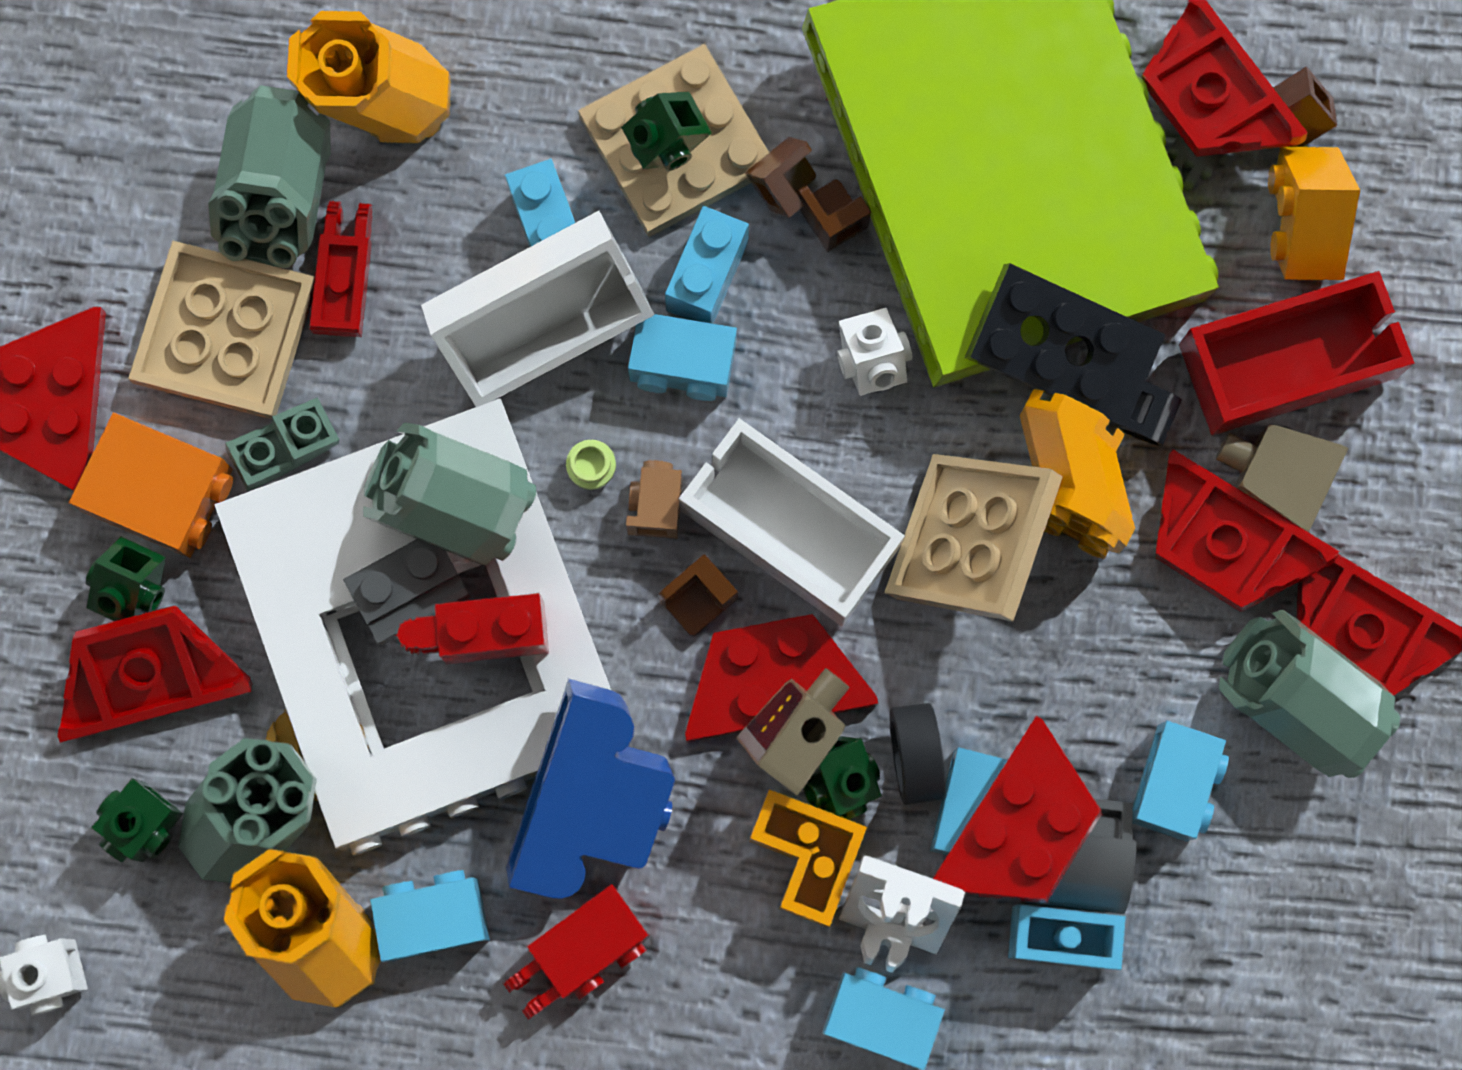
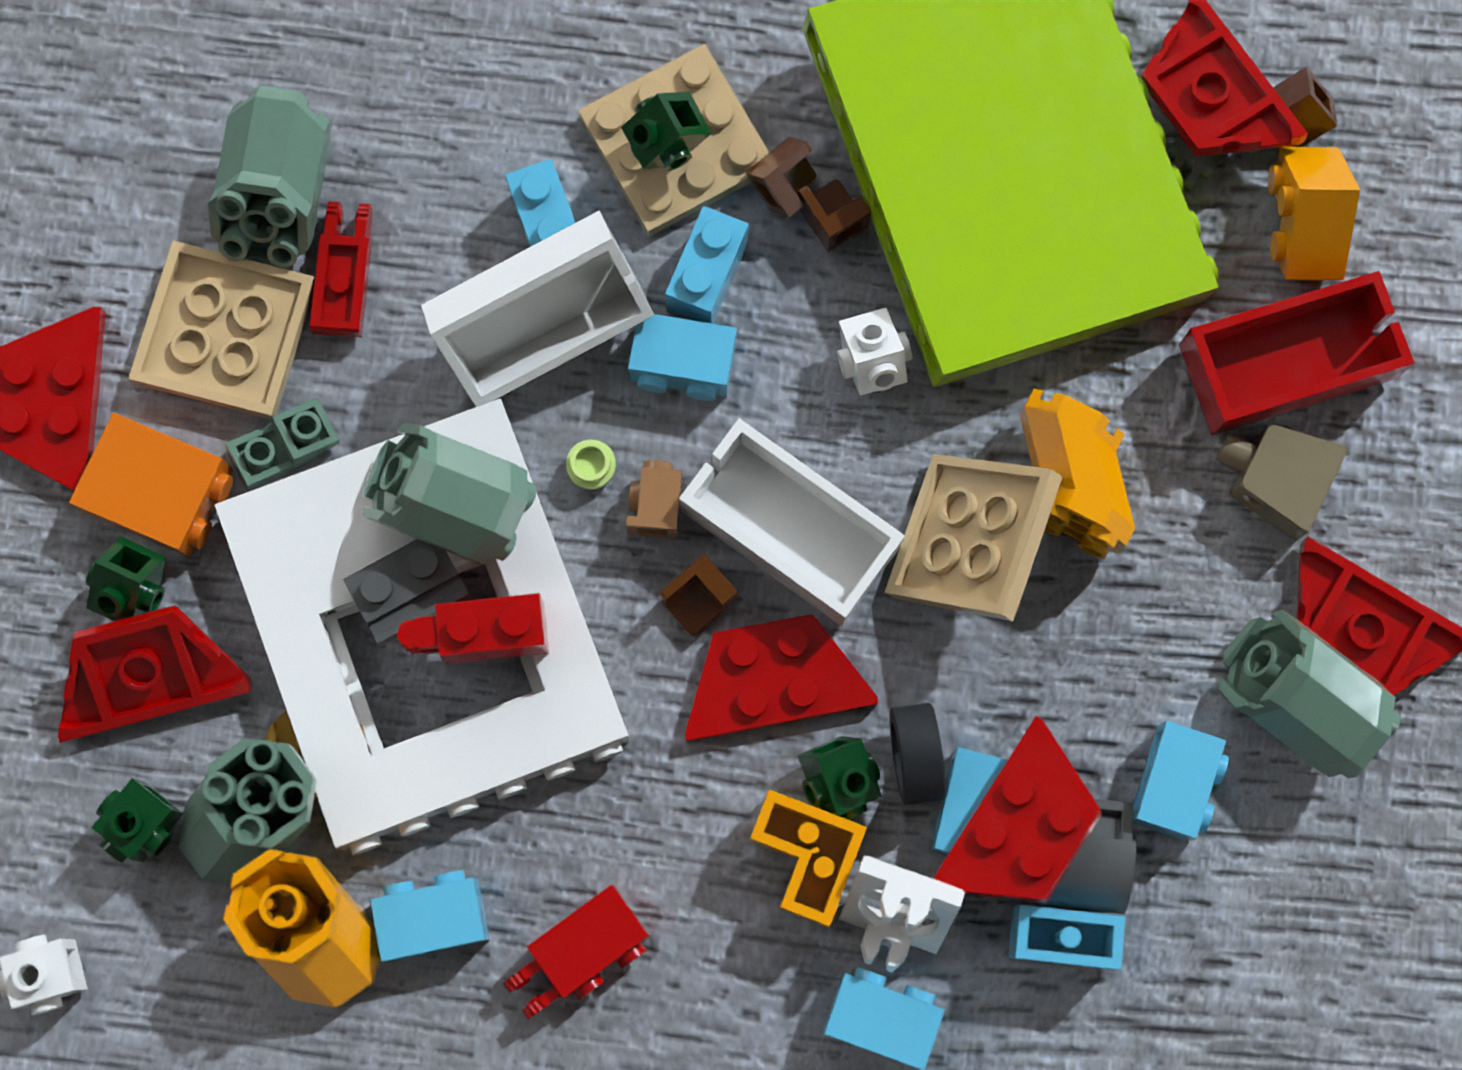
(369, 77): light orange brick -> none
(589, 796): blue brick -> none
(796, 730): dark tan torso -> none
(1116, 360): black hinge -> none
(1231, 539): red wing -> none

